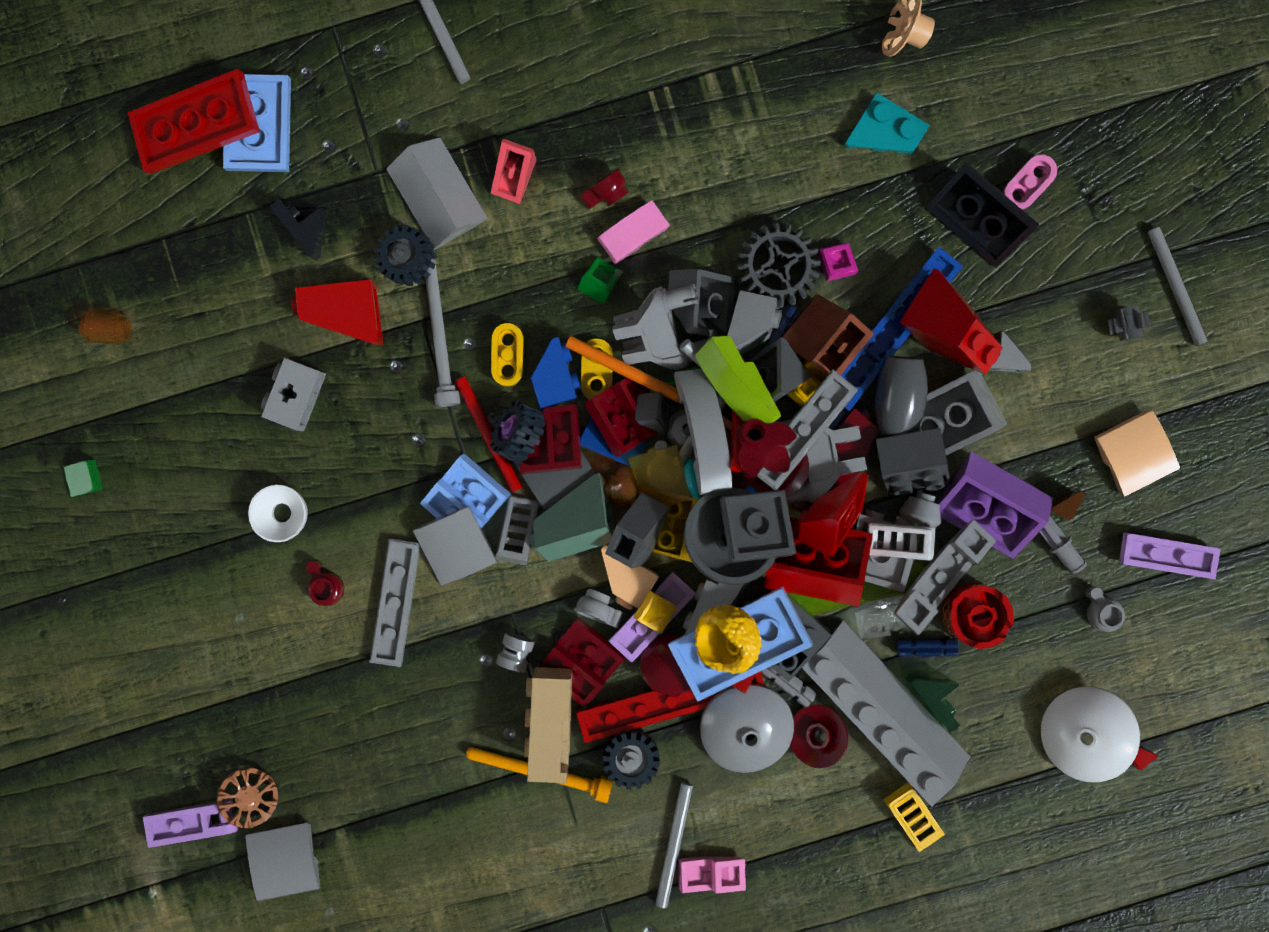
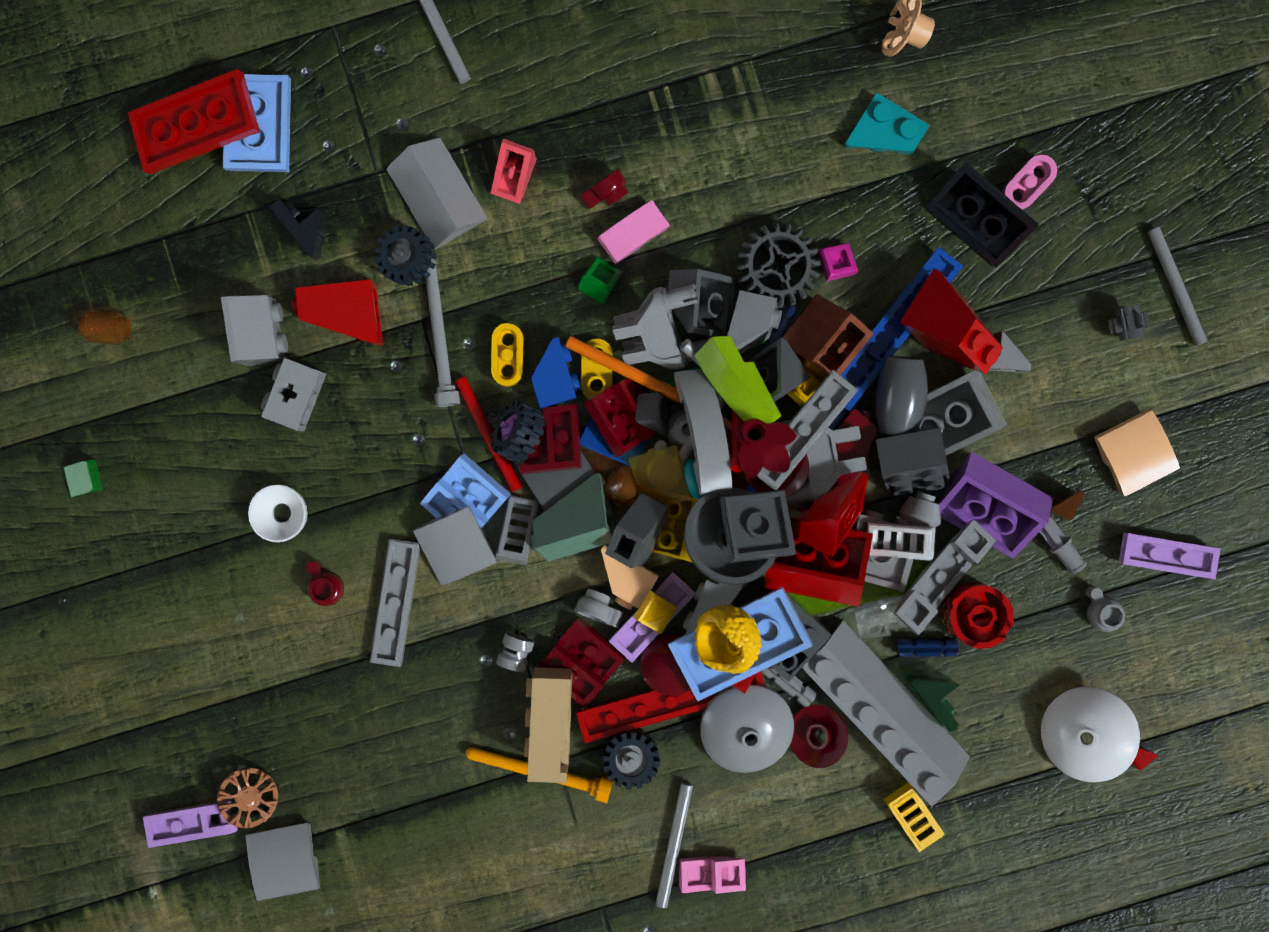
(254, 329): none -> light grey slope

